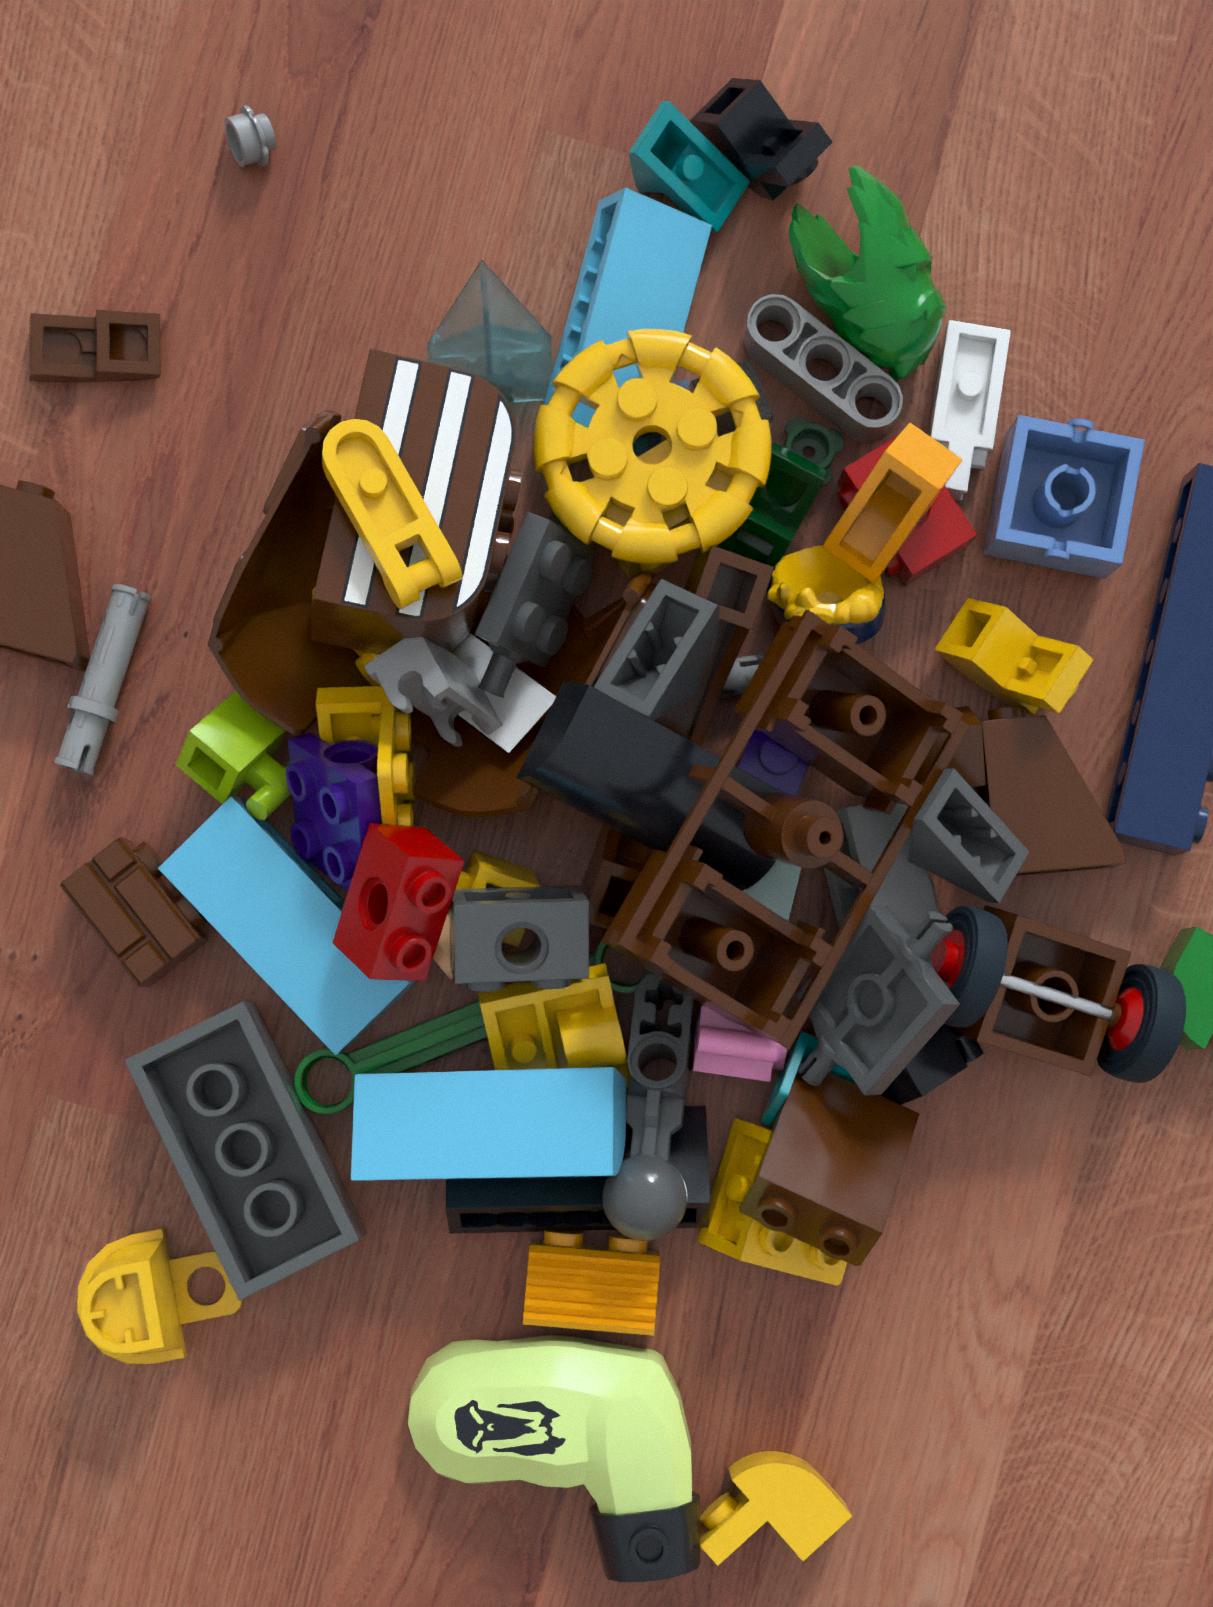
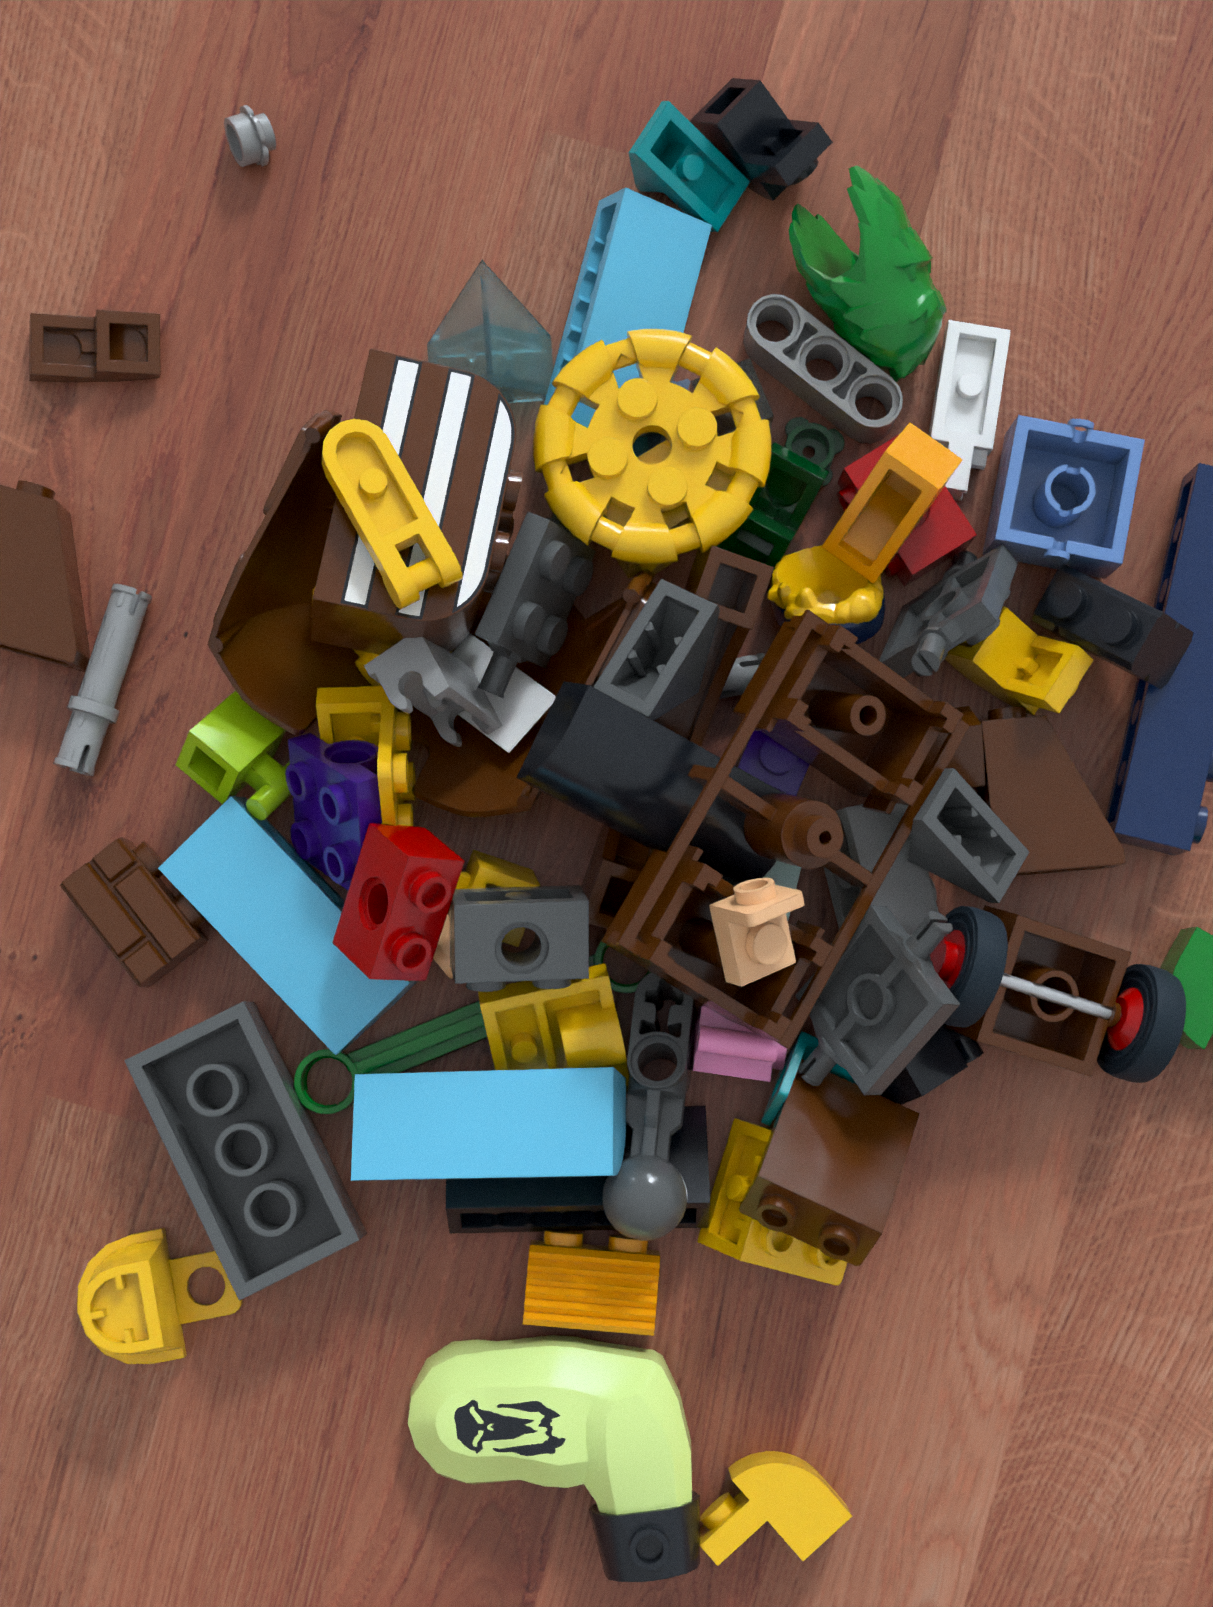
(755, 929): none -> light nougat bracket
(952, 611): none -> dark grey plate
(1113, 626): none -> black brick

